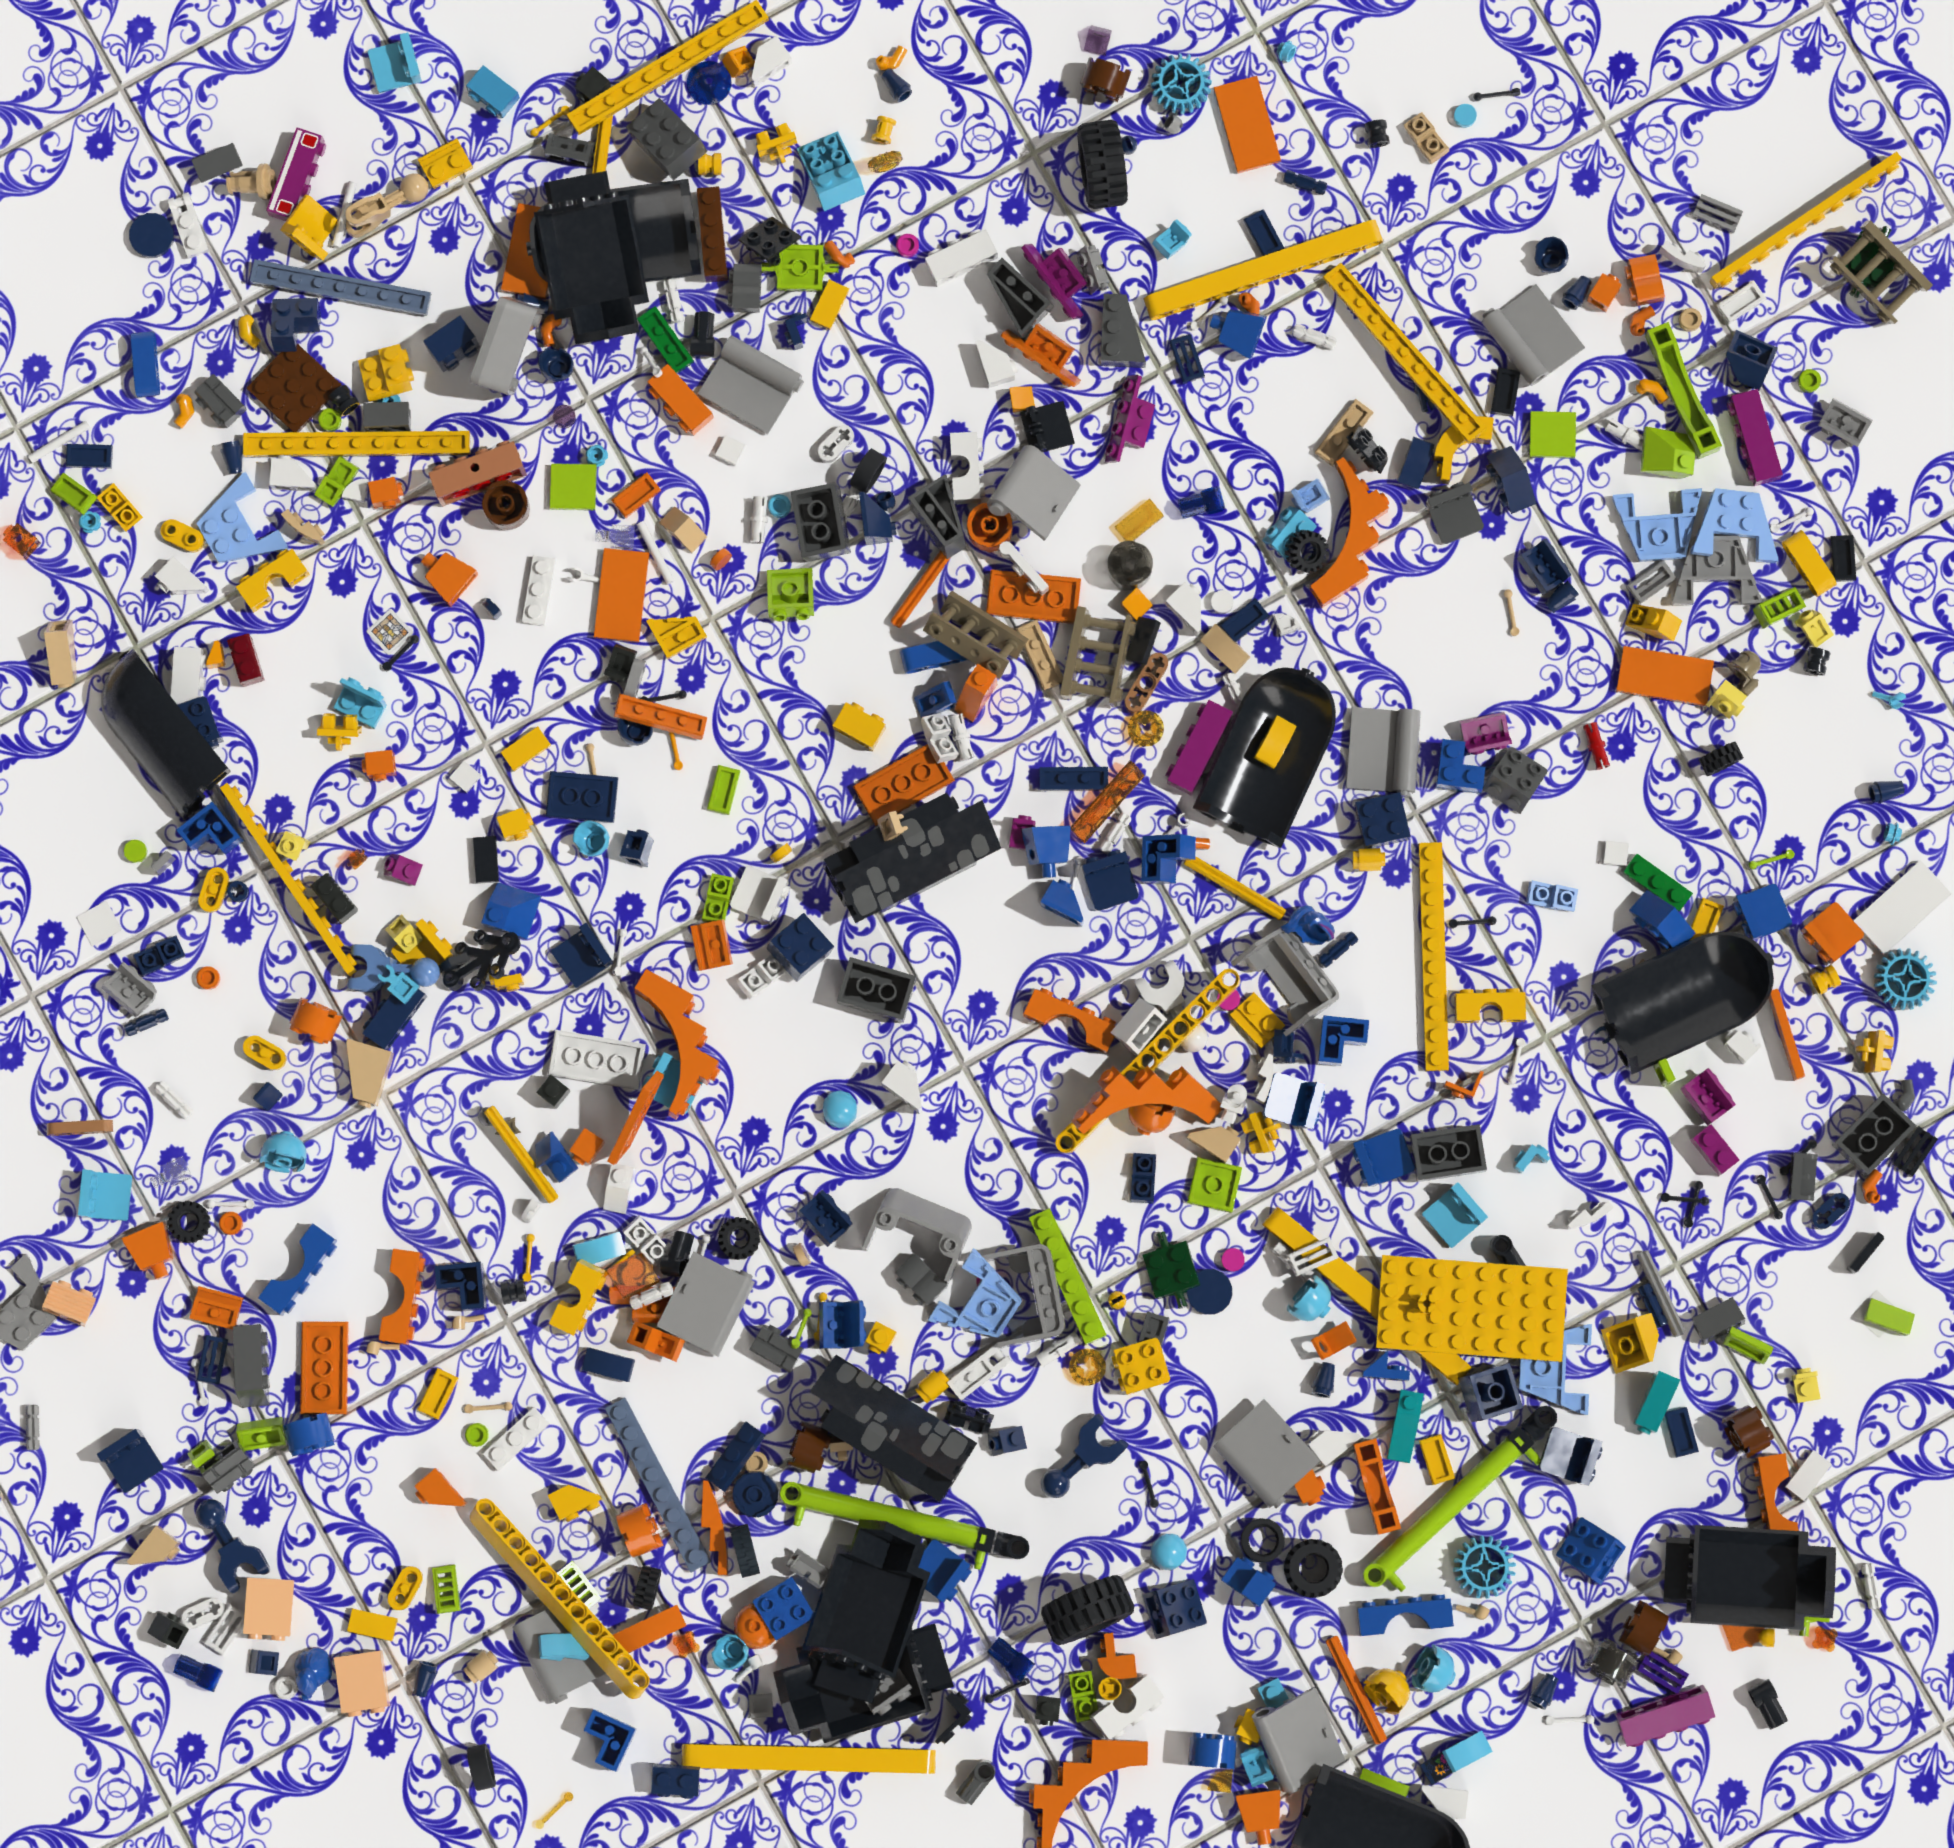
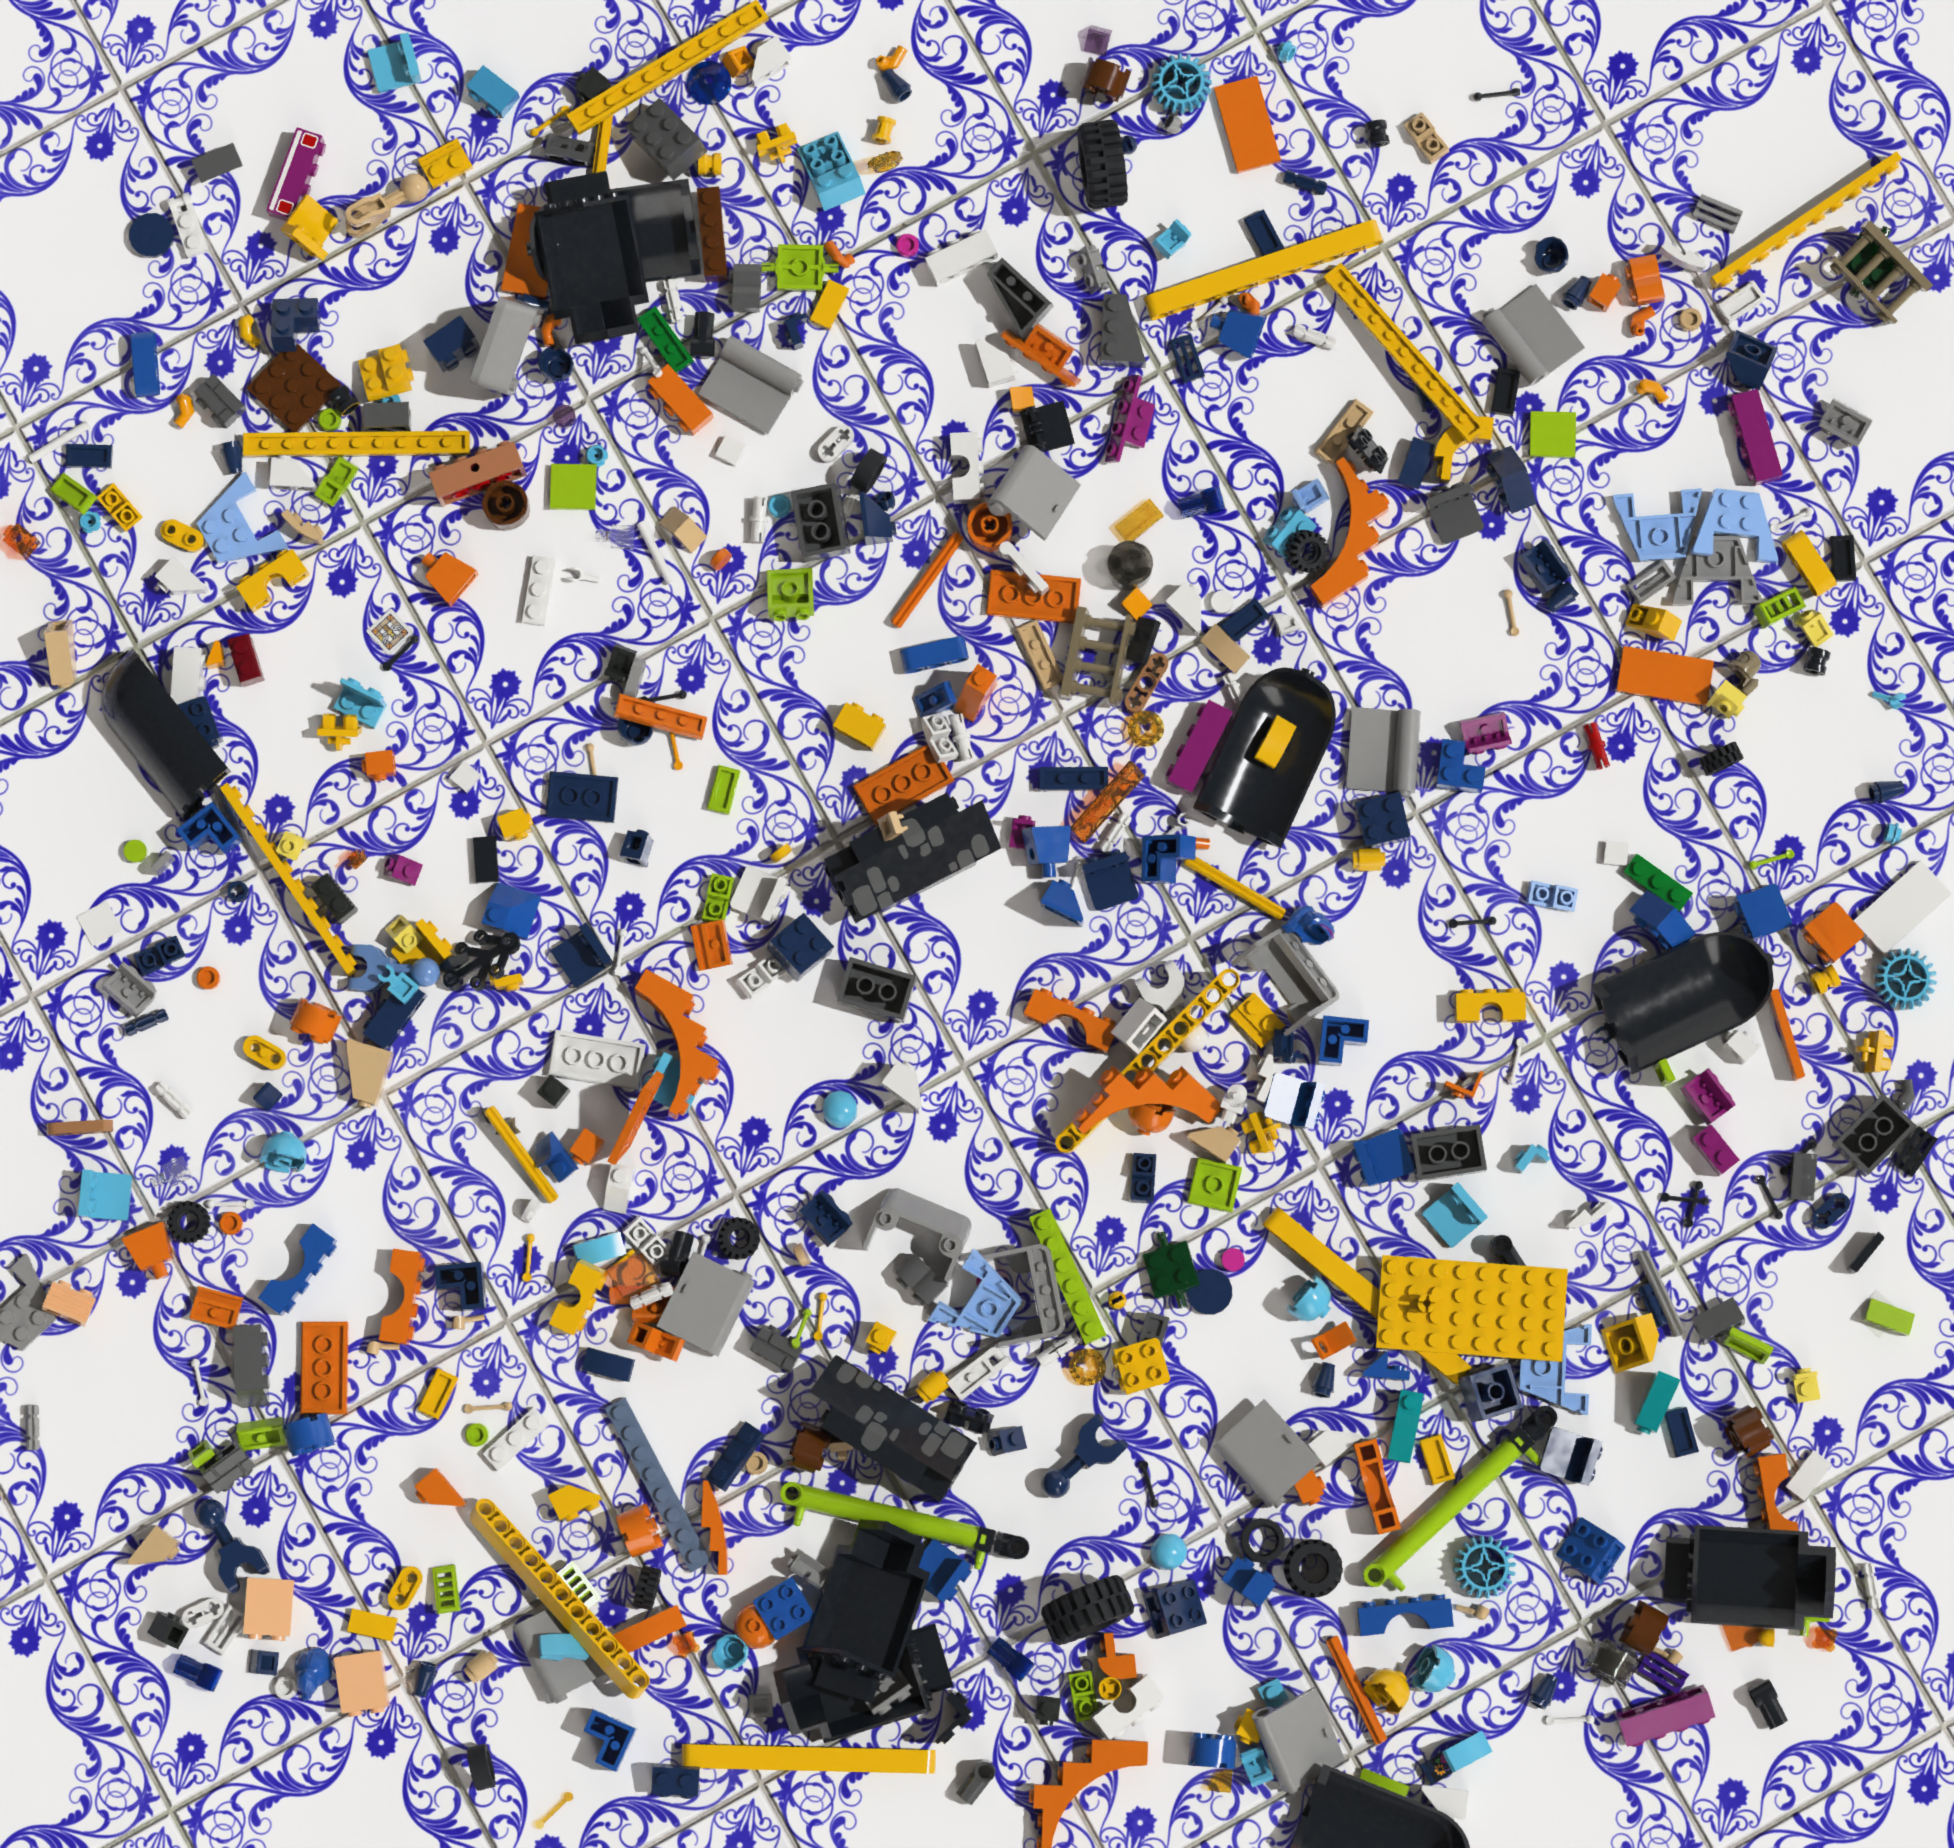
(131, 1460): dark blue bracket -> none
(208, 1379): dark blue tile -> none
(213, 890): yellow plate -> none
(257, 181): tan piece -> none
(340, 287): sand blue plate -> none
(341, 224): white bar -> none
(356, 490): white tile -> none
(385, 492): orange brick -> none
(492, 608): dark blue tile -> none
(513, 1291): black wheel -> none
(526, 748): yellow tile -> none
(591, 838): medium azure hair -> none
(621, 595): orange tile -> none
(636, 495): orange tile -> none
(676, 634): yellow wing -> none
(744, 1550): black wheel -> none
(755, 1494): dark blue tile -> none
(755, 1663): white hand -> none
(769, 240): black hinge -> none
(842, 1324): blue bracket -> none
(938, 516): dark grey wedge -> none
(983, 625): dark tan fence -> none
(990, 1698): black hinge -> none
(1060, 276): magenta bracket -> none
(1231, 1002): dark pink tile -> none
(1260, 1813): orange torso -> none
(1282, 1251): white pin -> none
(1330, 1249): white tile -> none
(1338, 949): dark blue axle -> none
(1433, 957): yellow plate -> none
(1465, 115): medium azure tile -> none
(1515, 779): dark grey bracket -> none
(1626, 434): white pin -> none
(1667, 453): lime slope -> none
(1673, 371): lime arch -> none
(1706, 918): yellow tile -> none
(1809, 380): lime tile -> none
(1869, 1187): orange arm -> none

